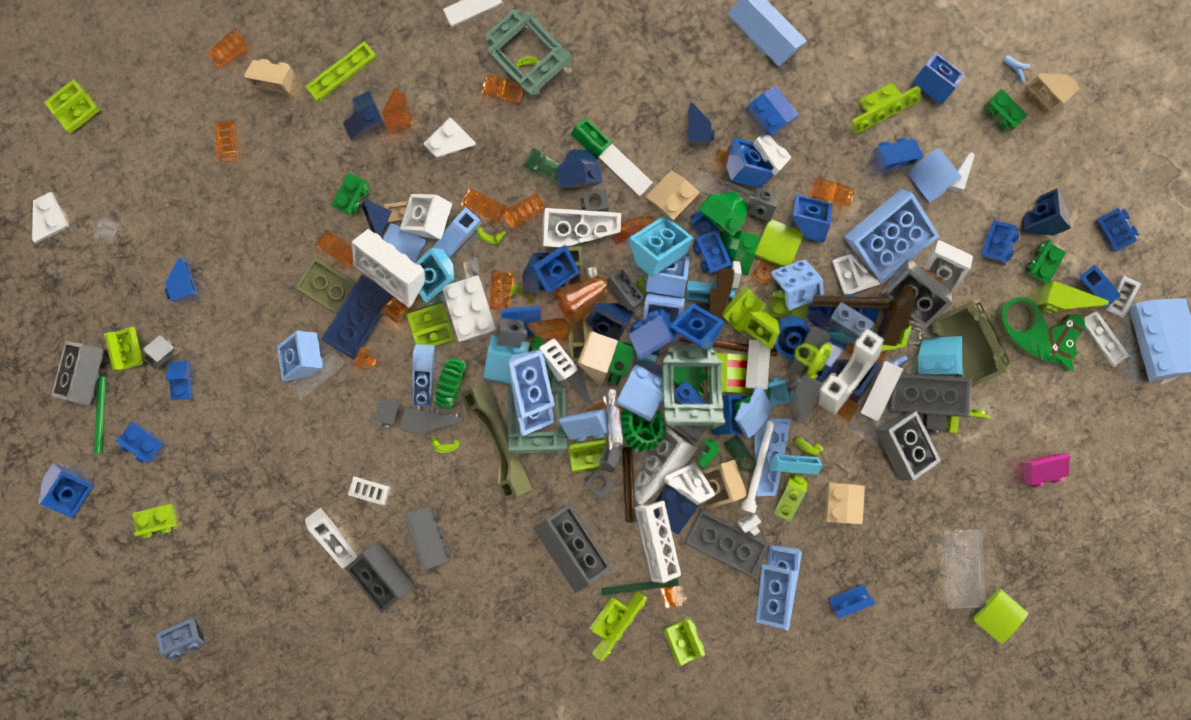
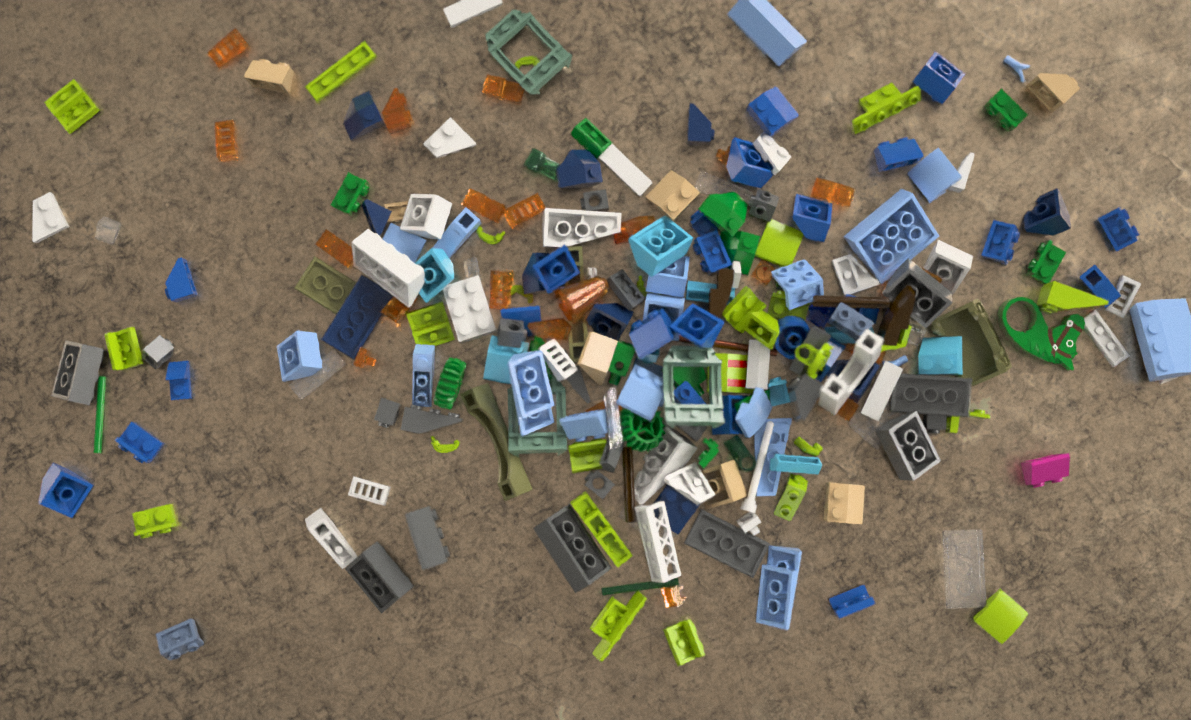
(601, 529): none -> lime slope

